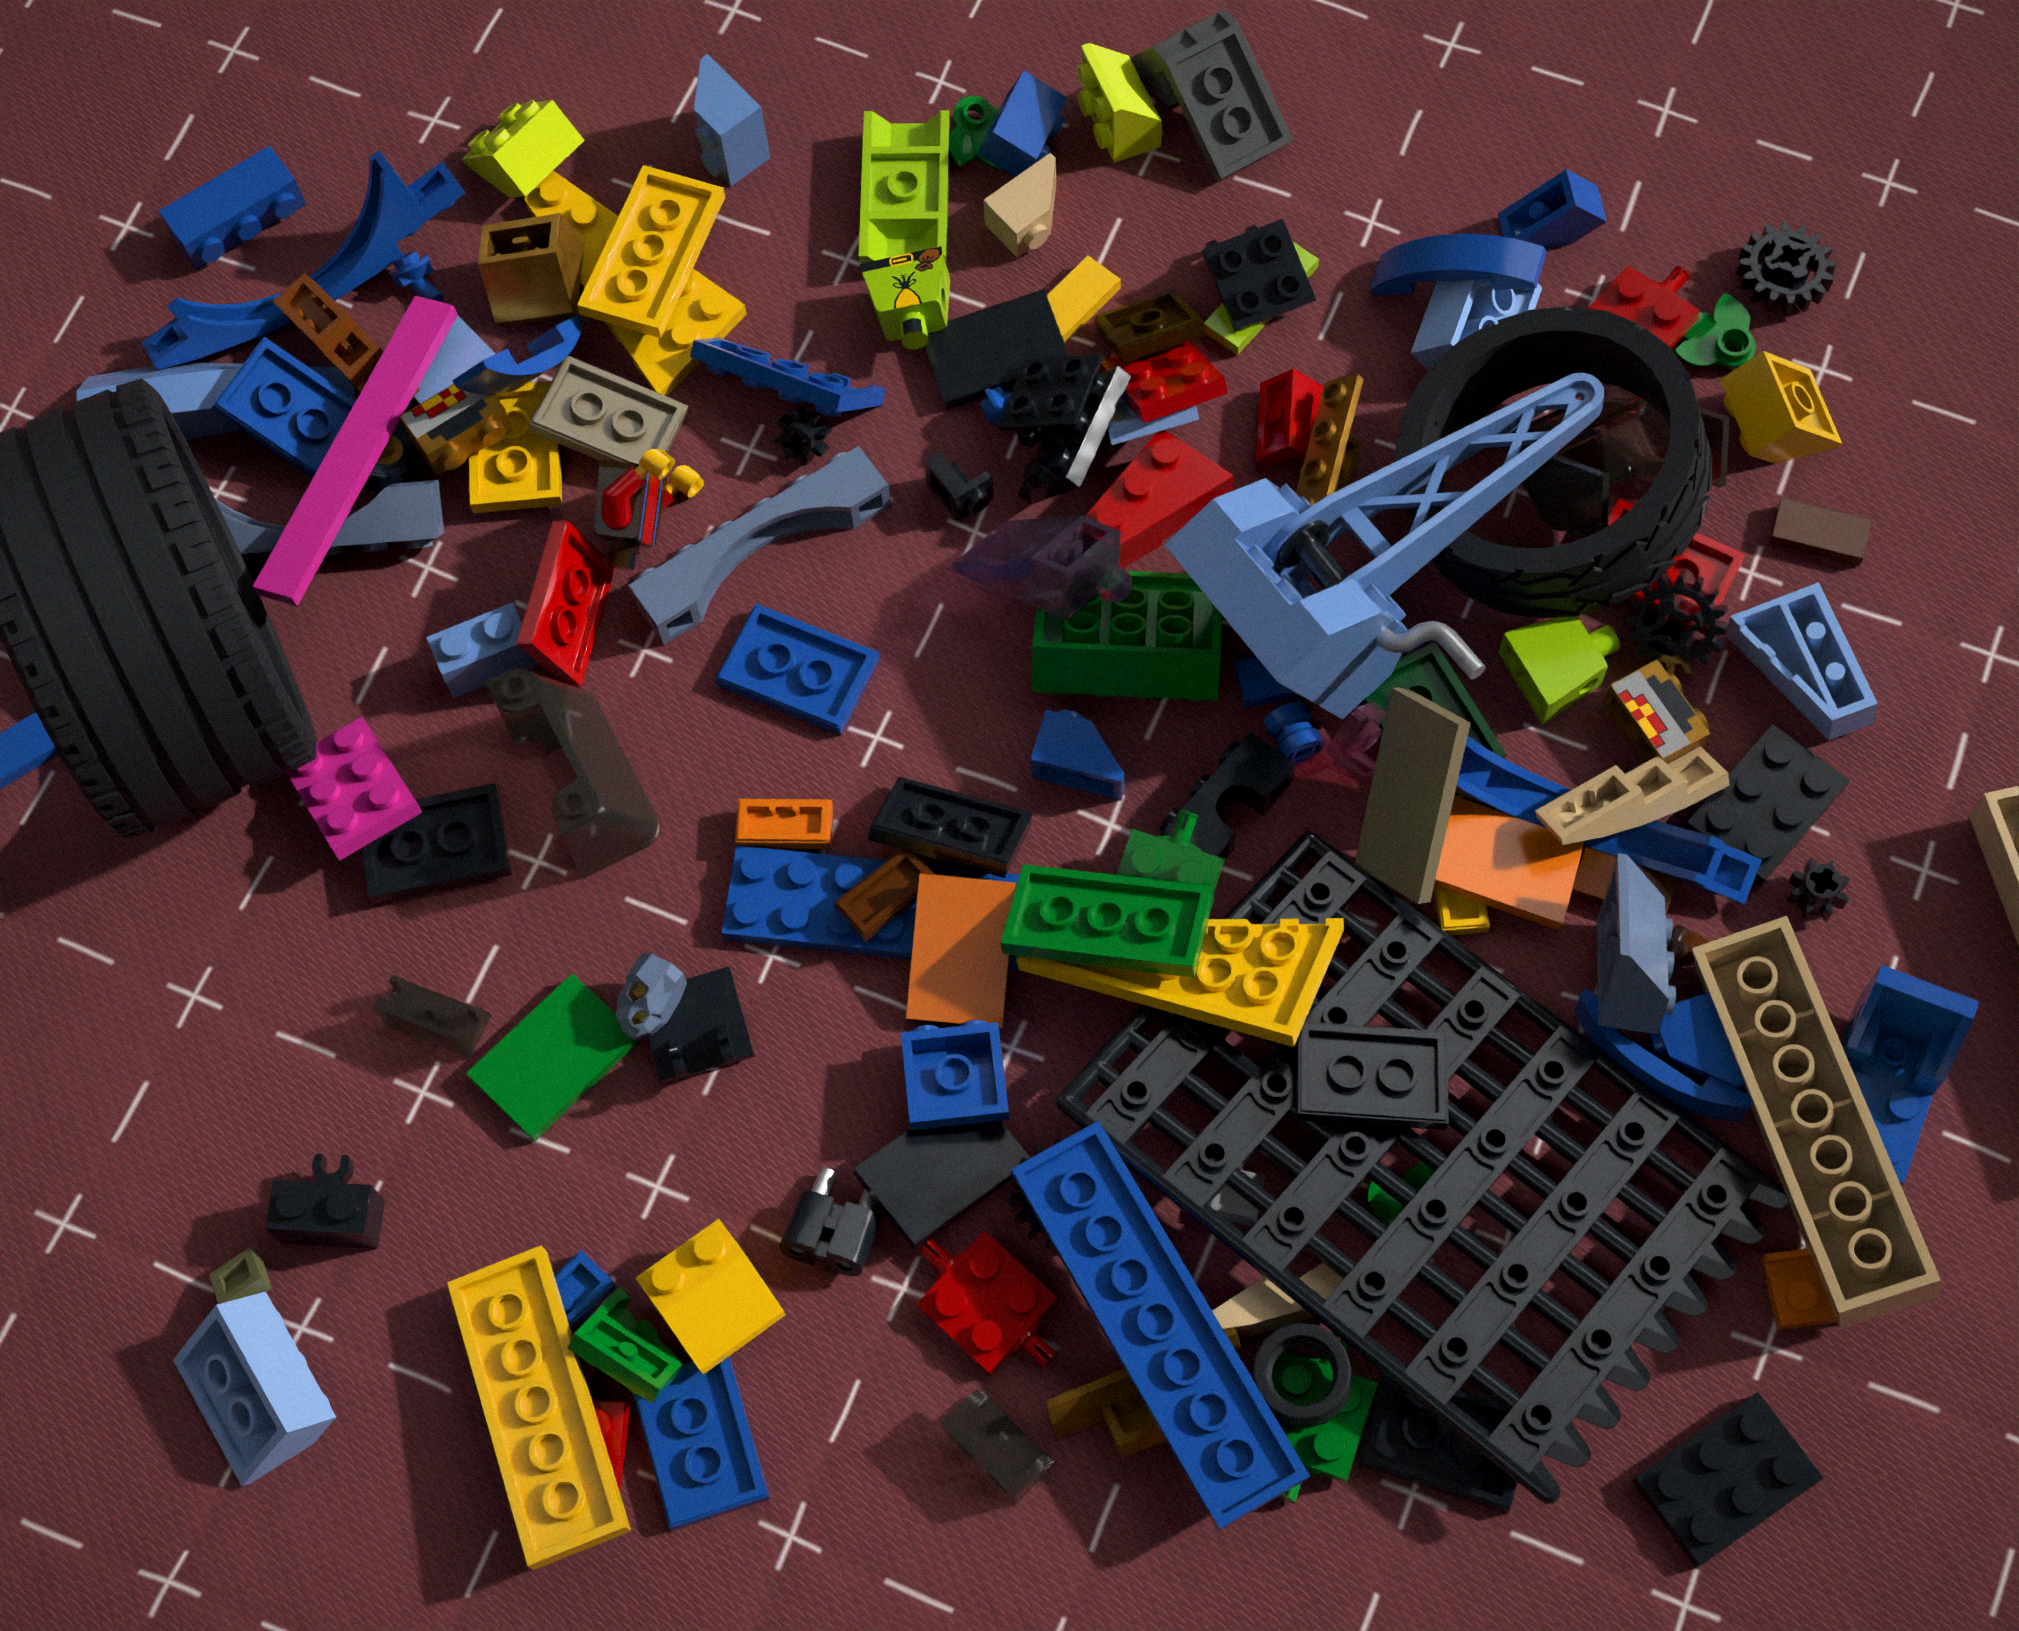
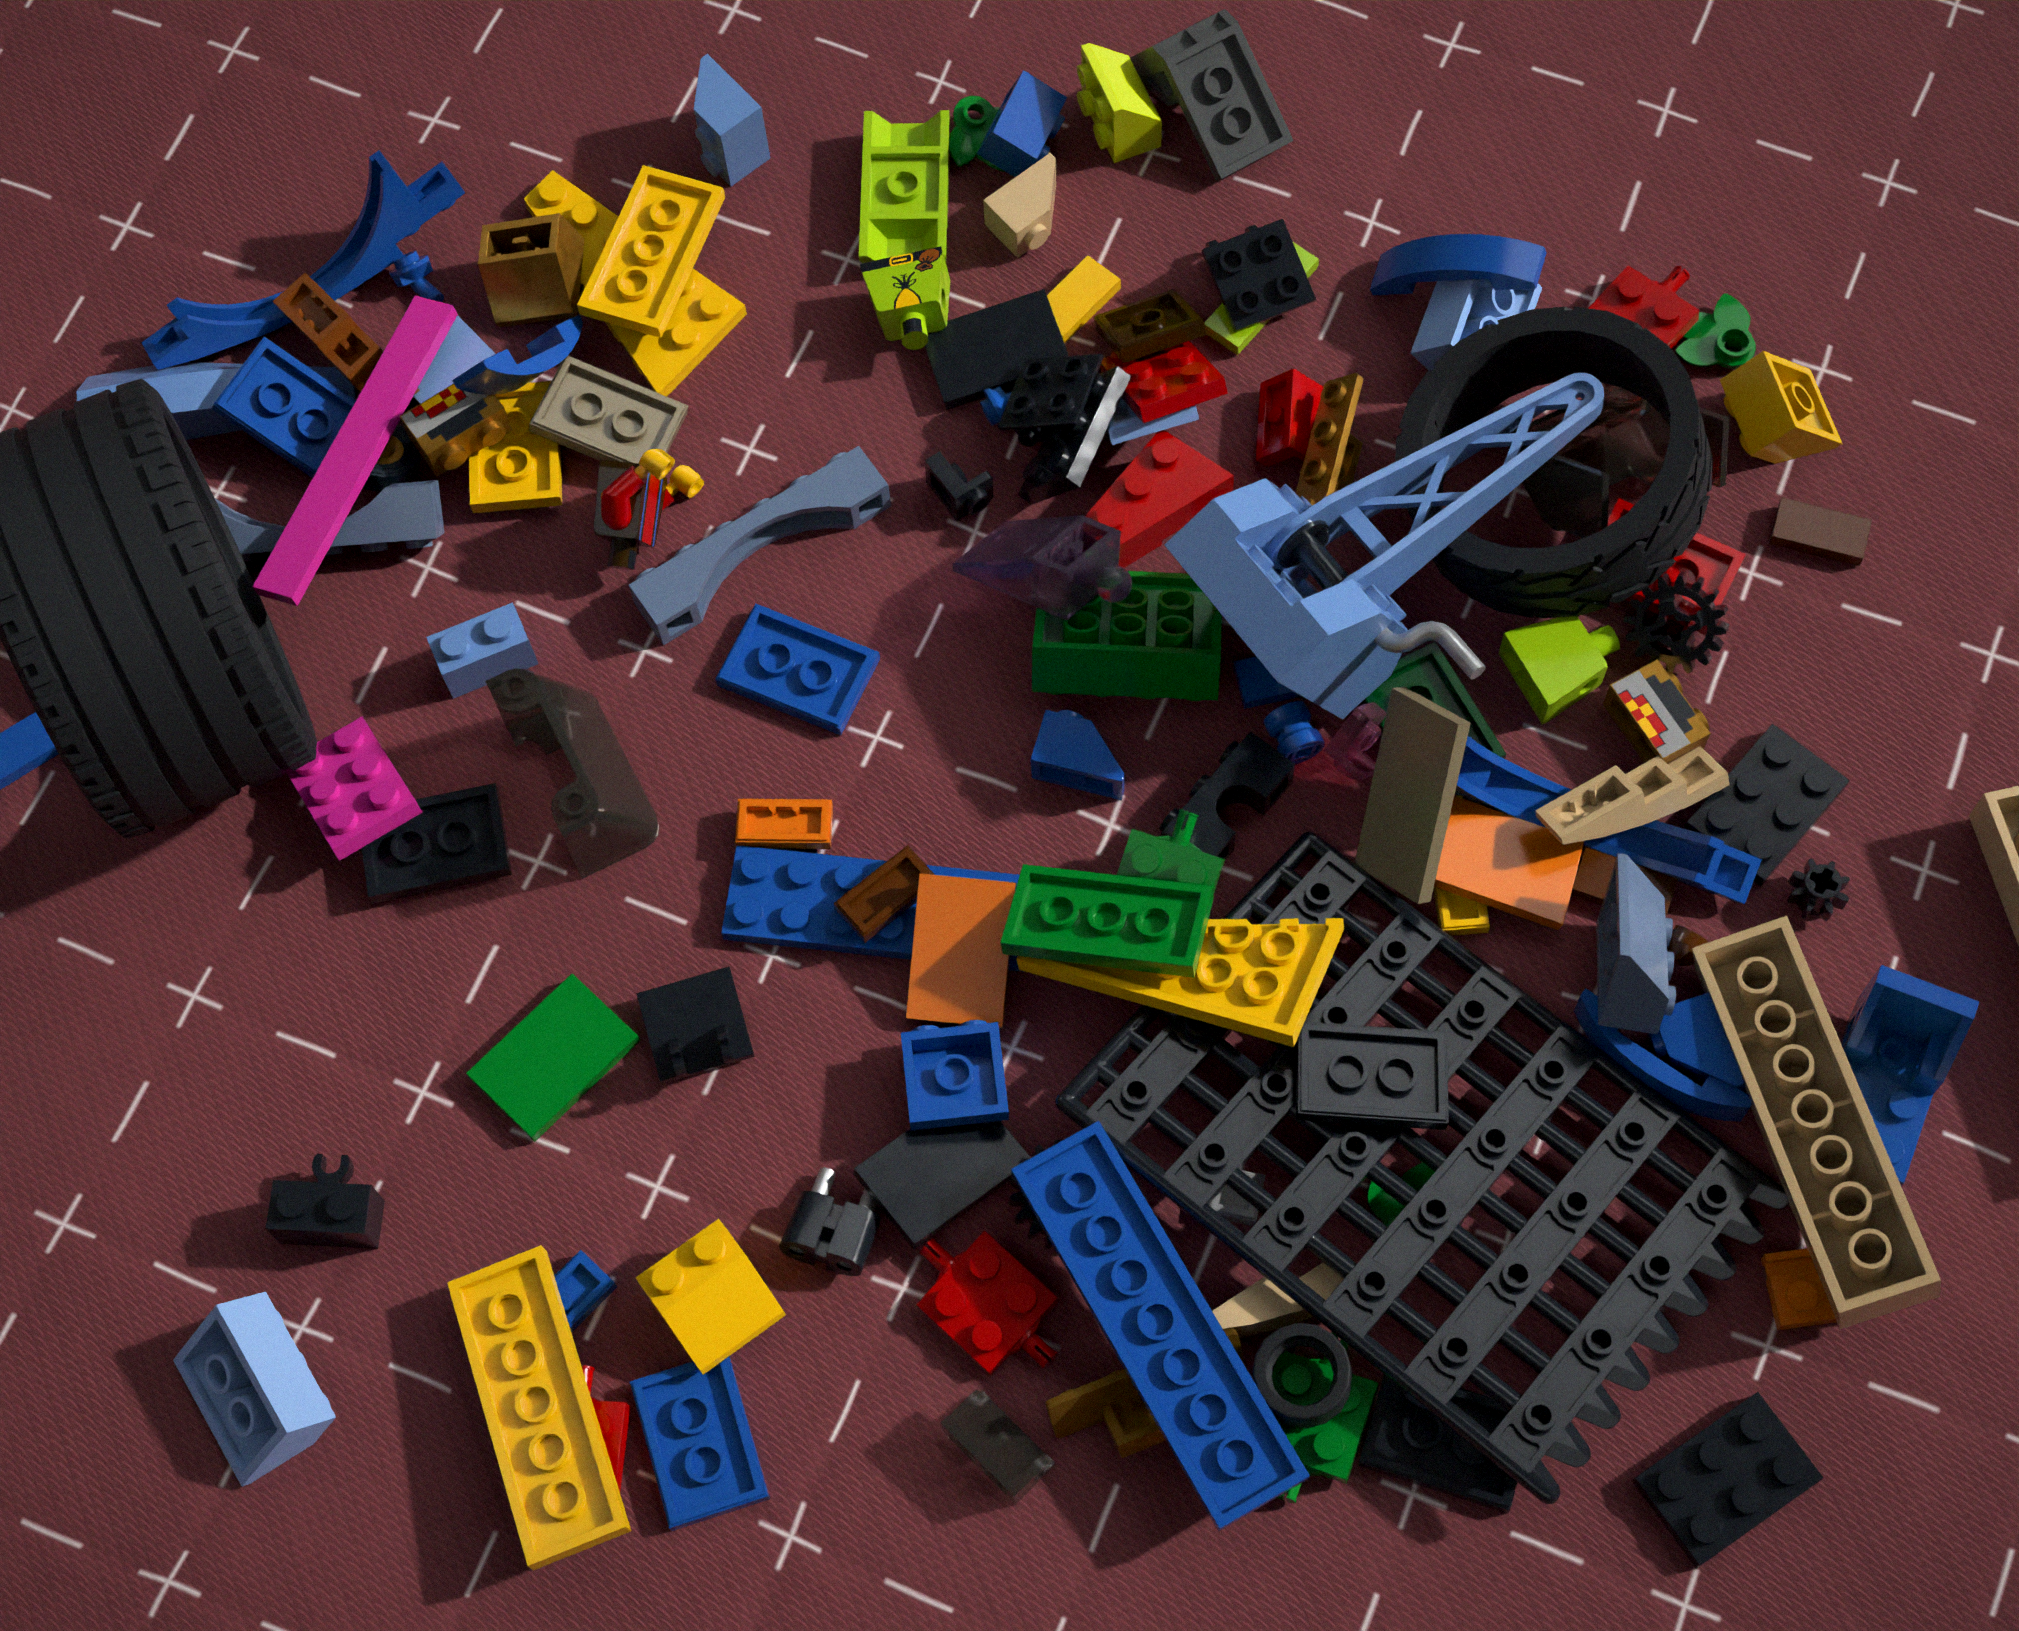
(232, 207): blue brick -> none
(240, 1277): olive plate -> none
(432, 1016): clear smoke hinge -> none
(523, 147): neon yellow slope -> none
(566, 604): red plate -> none
(626, 1348): green wing -> none
(649, 996): sand blue rock -> none
(791, 378): blue wing -> none
(803, 435): black gear -> none
(950, 826): black tile -> none
(1555, 212): blue slope -> none
(1786, 268): black gear -> none
(1807, 659): light blue wedge -> none

